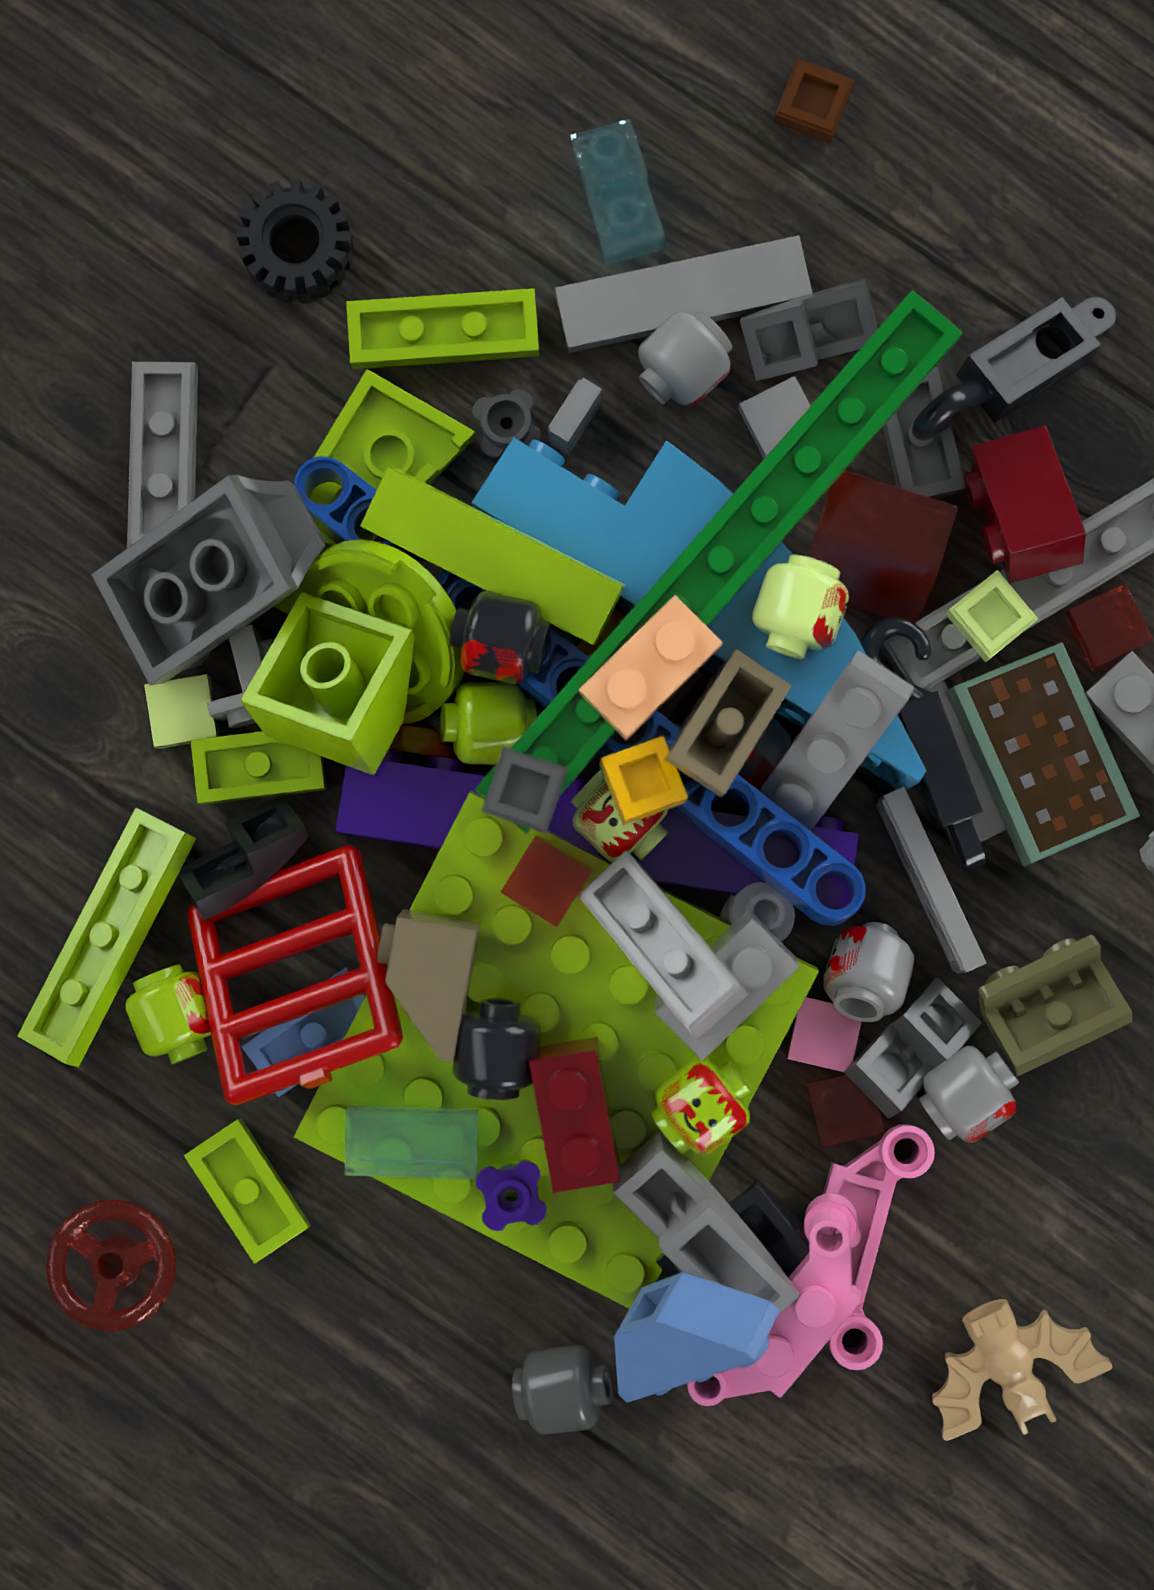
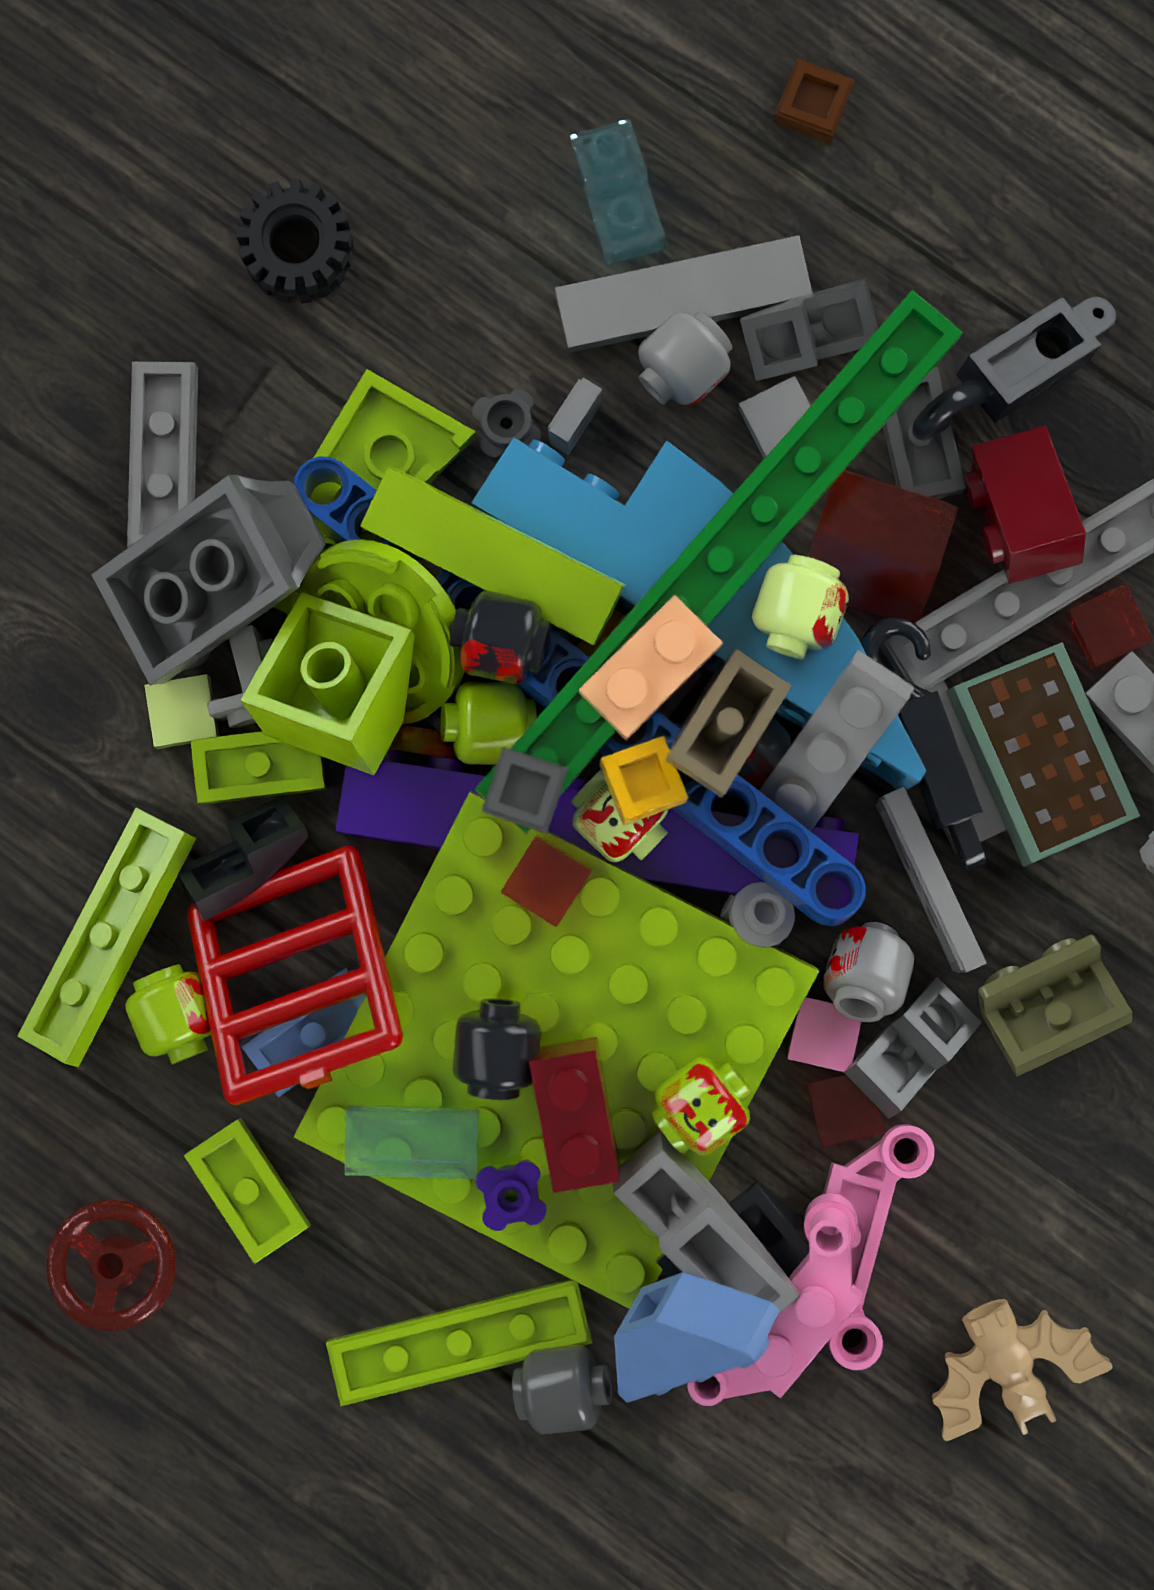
(431, 973): dark tan slope -> none
(442, 328): lime plate -> none
(457, 1341): none -> lime tile
(663, 945): light grey tile -> none
(756, 962): light grey brick -> none
(969, 1094): light grey head -> none
(991, 616): yellowish green tile -> none

